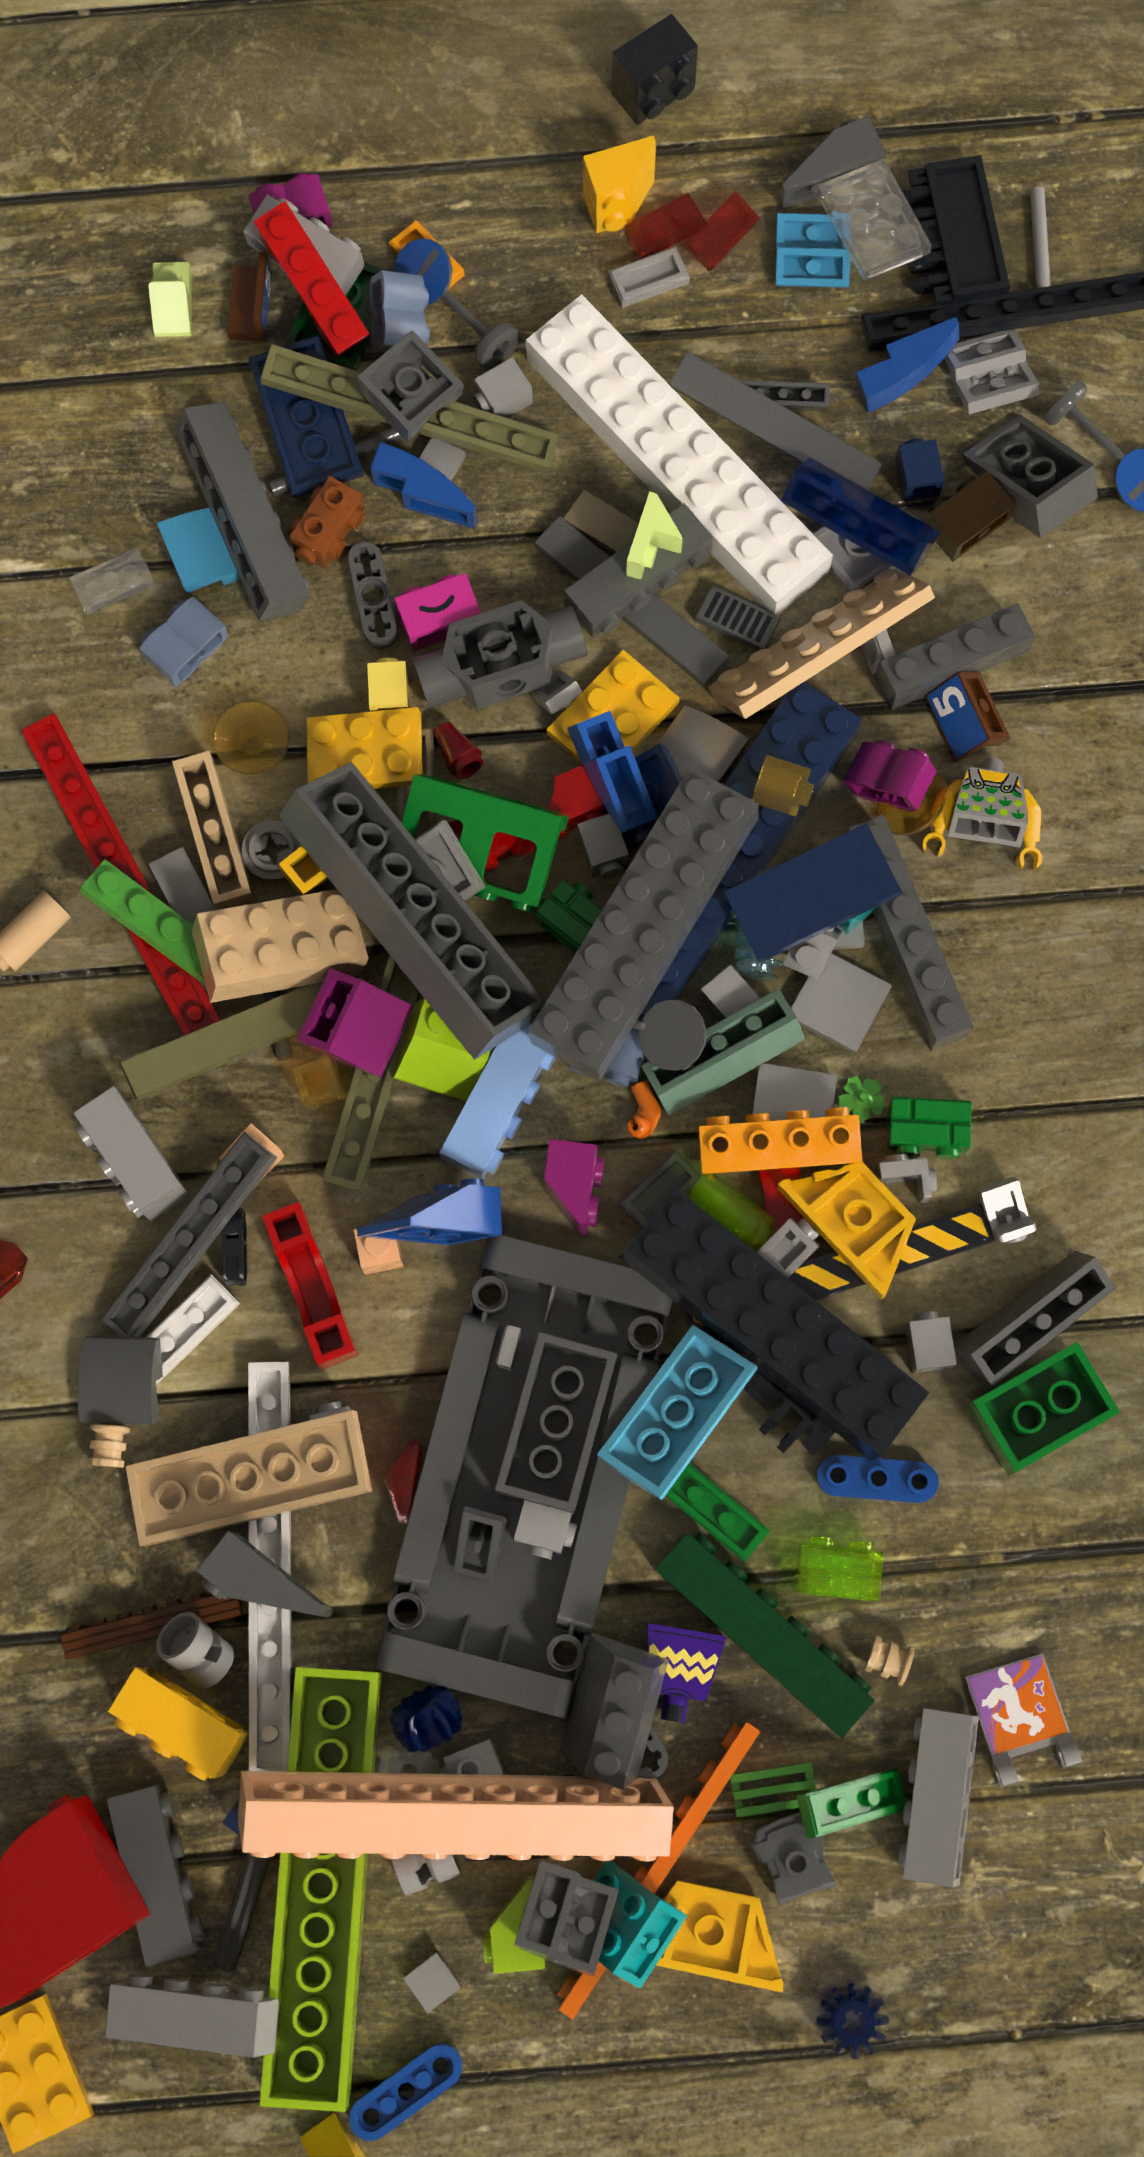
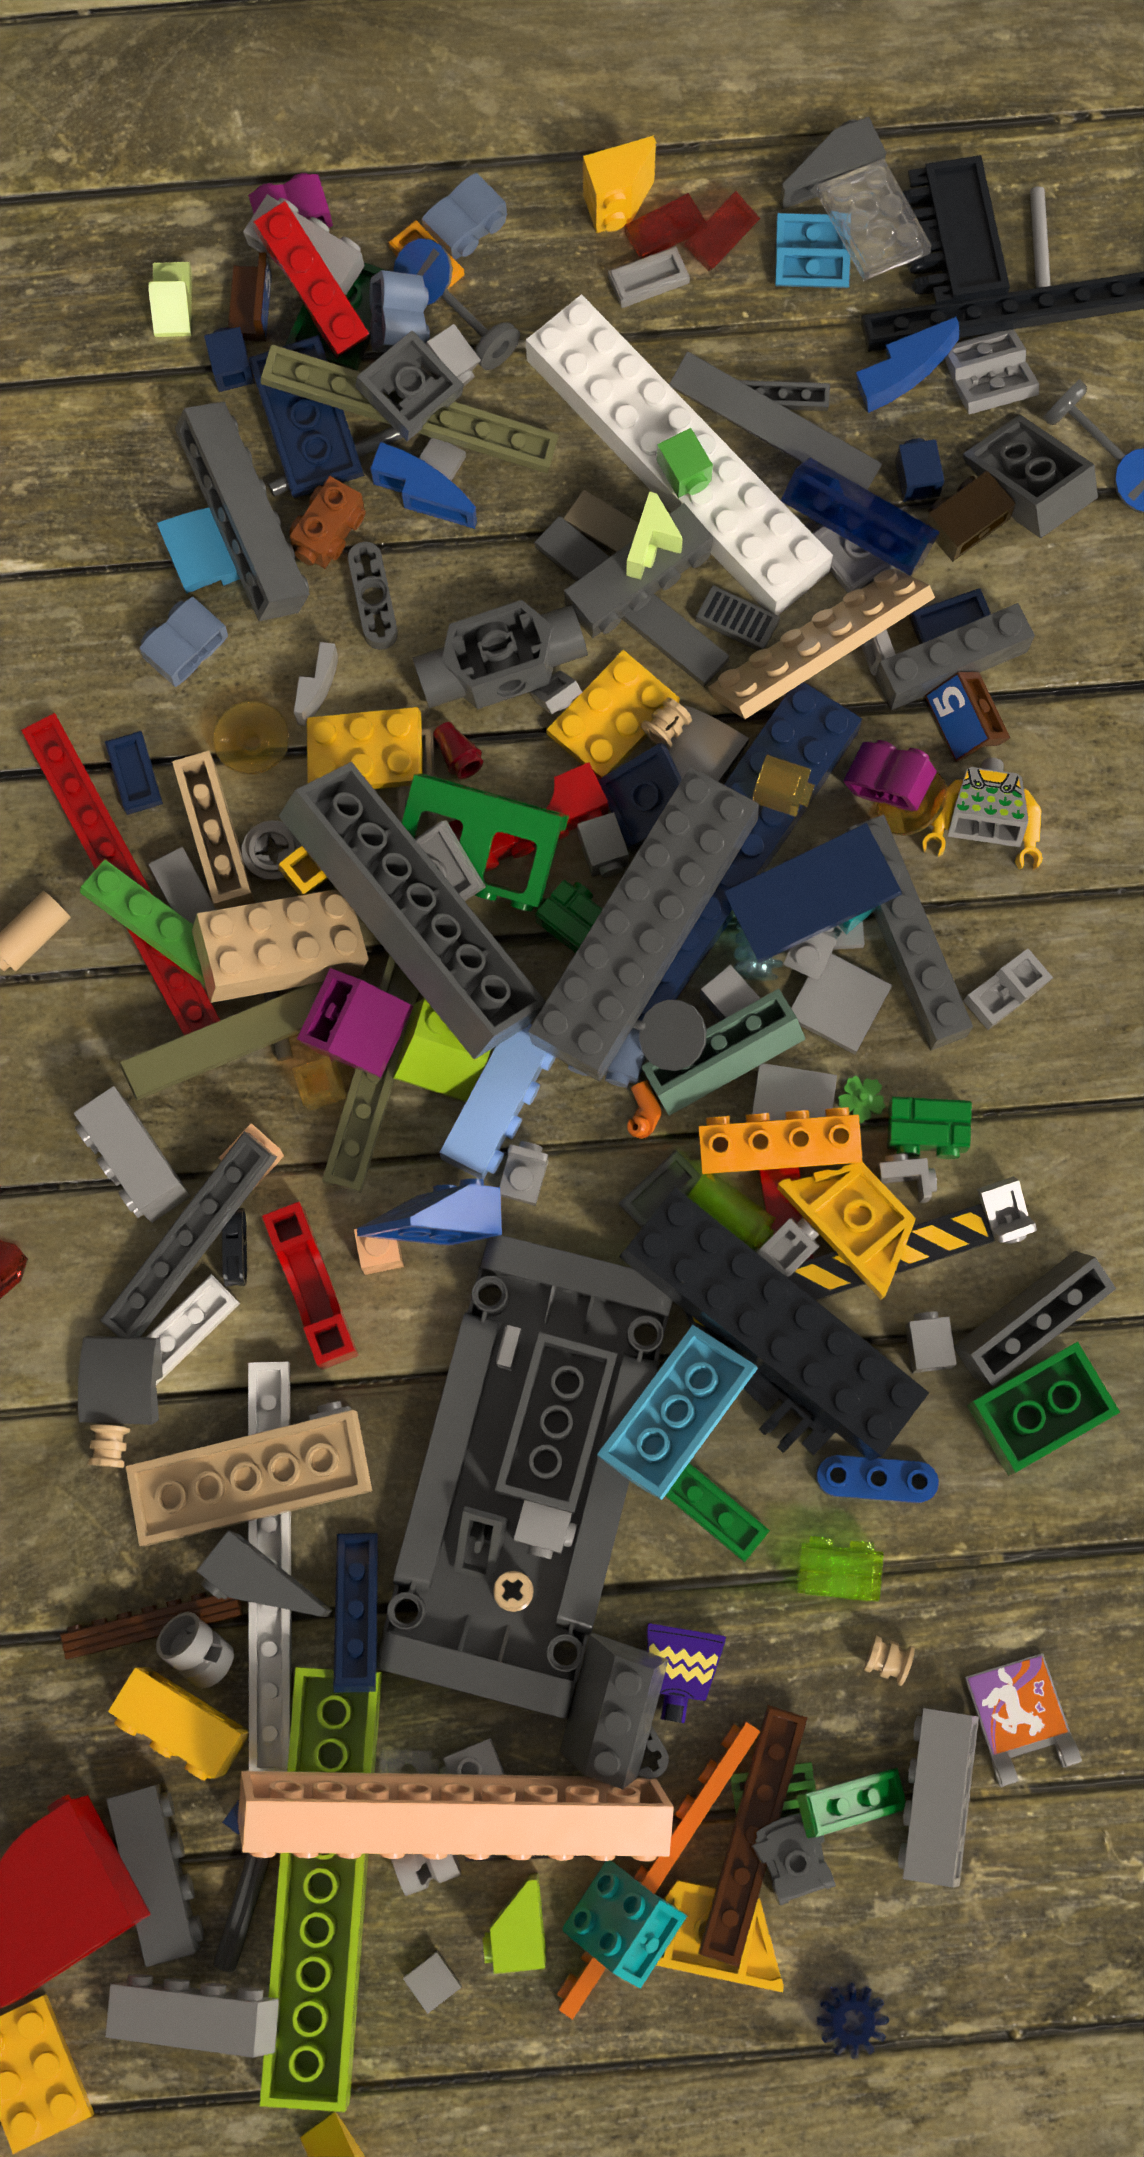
(112, 581): clear plate -> none
(134, 772): none -> dark blue tile
(229, 358): none -> dark blue brick
(313, 691): none -> light grey slope
(356, 1613): none -> dark blue tile
(388, 684): light yellow brick -> none
(392, 2105): blue plate -> none
(402, 1481): clear red slope -> none
(426, 1719): clear blue gear -> none
(430, 610): dark pink brick -> none
(455, 353): none -> light grey brick
(465, 216): none -> sand blue brick
(503, 390): light grey brick -> none
(512, 1604): none -> tan bush
(524, 1173): none -> light grey bracket
(566, 1918): dark grey slope -> none
(570, 1179): magenta slope -> none
(613, 771): blue slope -> none
(654, 69): black brick -> none
(667, 722): none -> tan bush
(685, 463): none -> bright green brick
(759, 1806): none -> reddish brown tile
(765, 1635): dark green brick -> none
(948, 615): none -> dark blue tile
(1008, 989): none -> light grey slope

